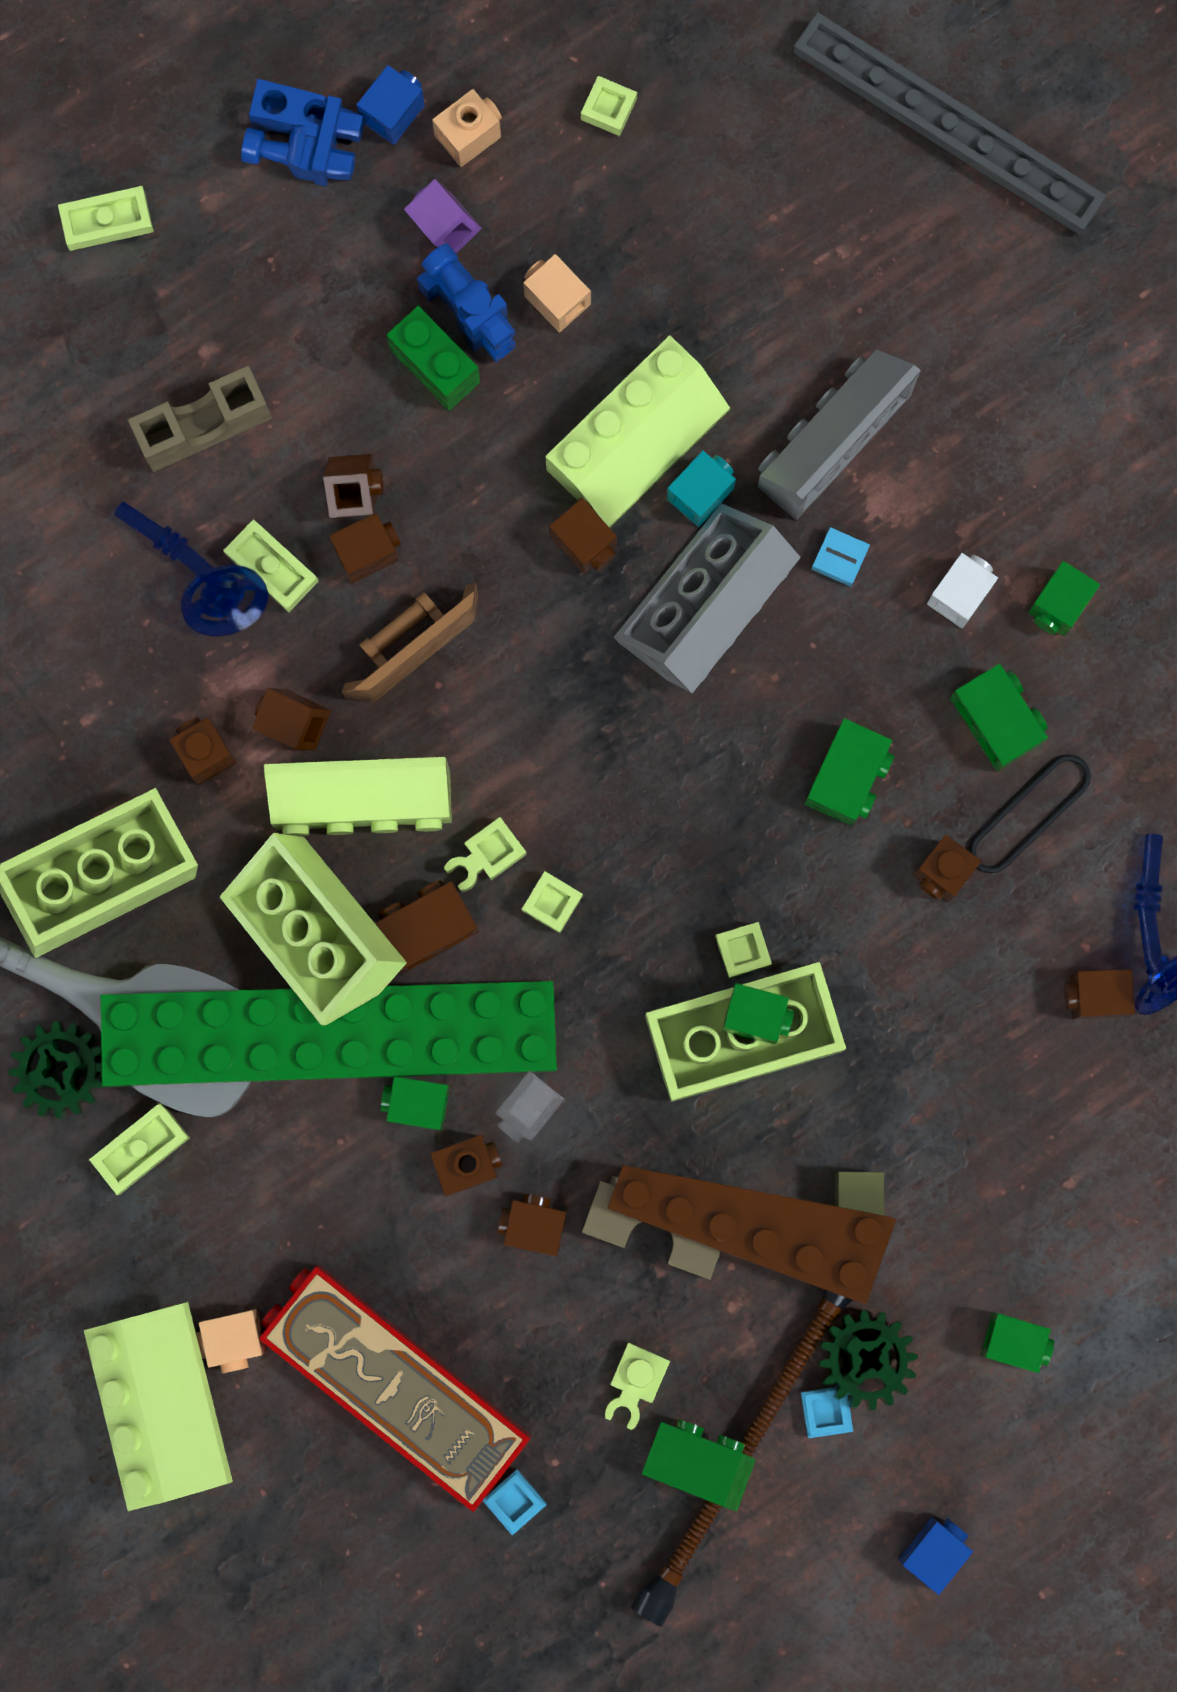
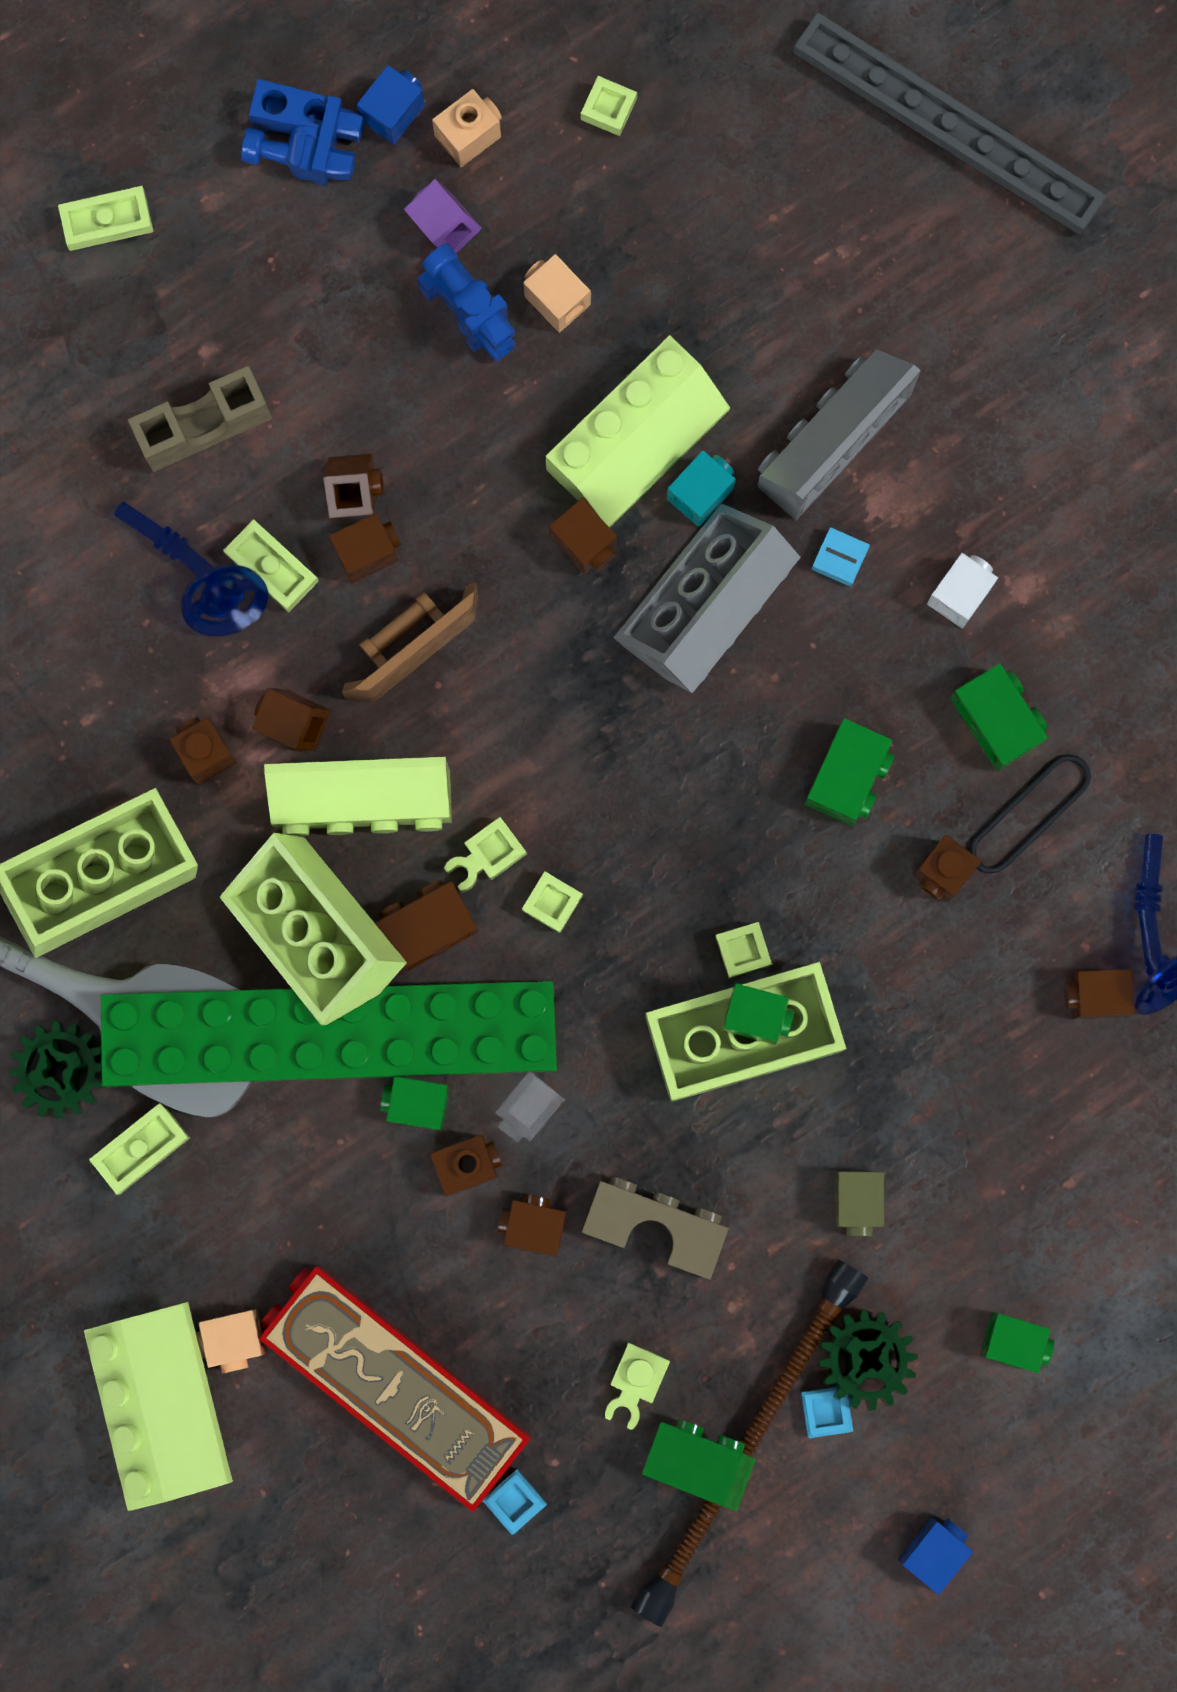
(433, 358): green brick -> none
(792, 1236): reddish brown wing -> none
(1063, 600): green brick -> none

